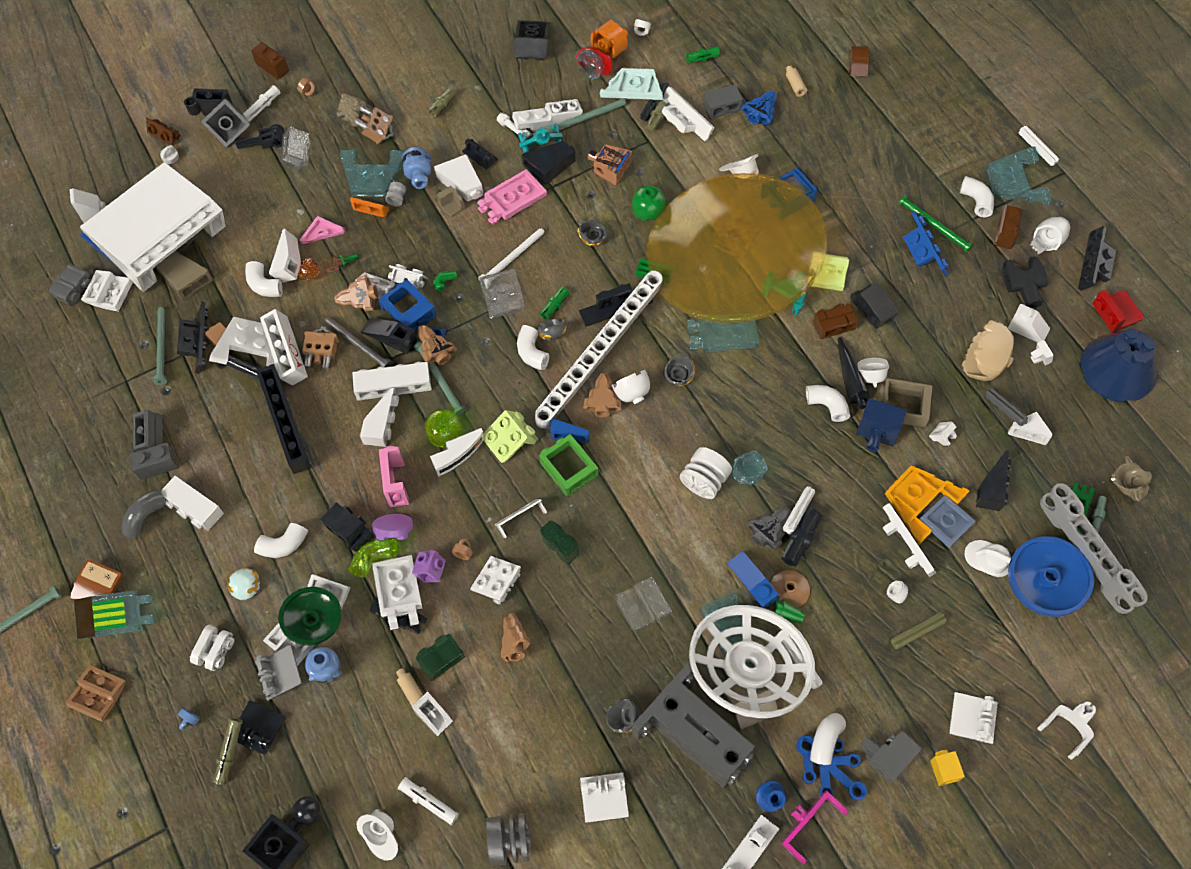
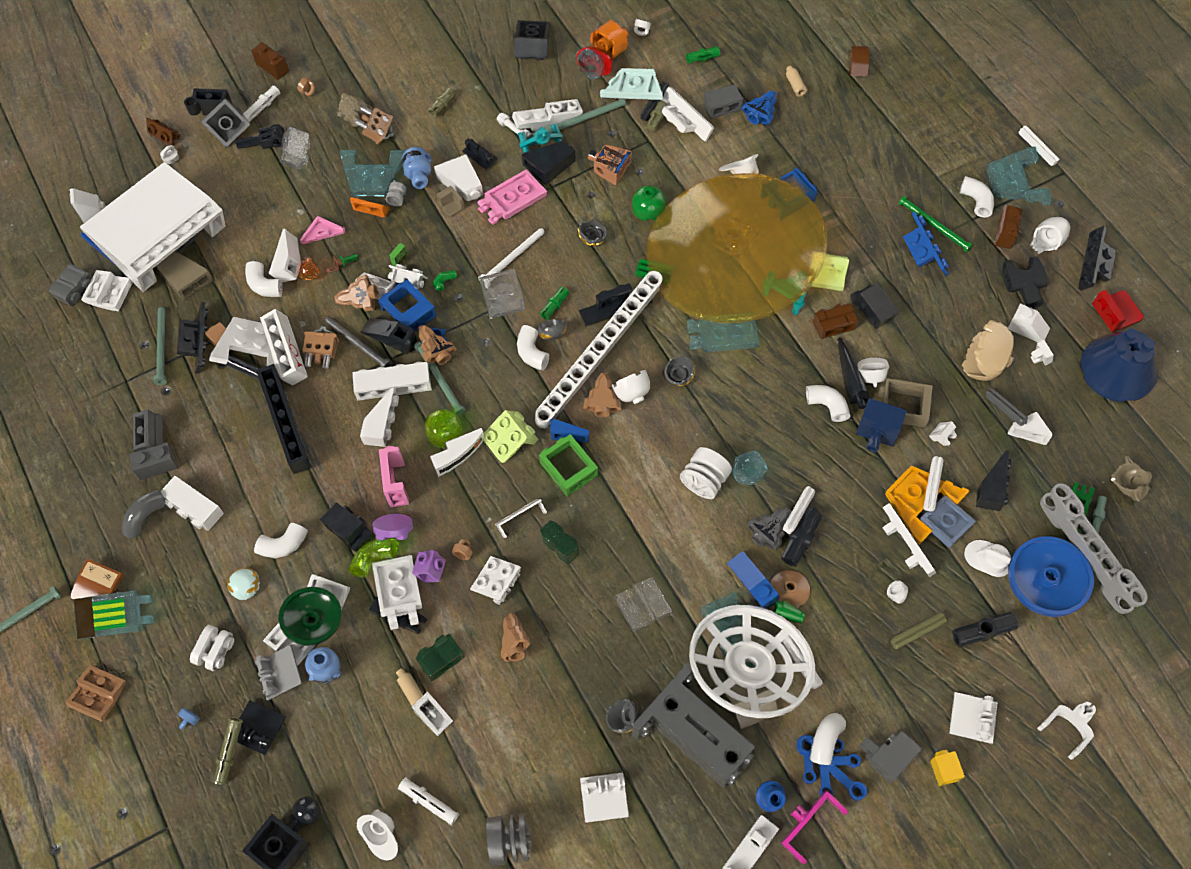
(398, 255): none -> bright green tile
(933, 484): none -> white axle
(973, 633): none -> black piece

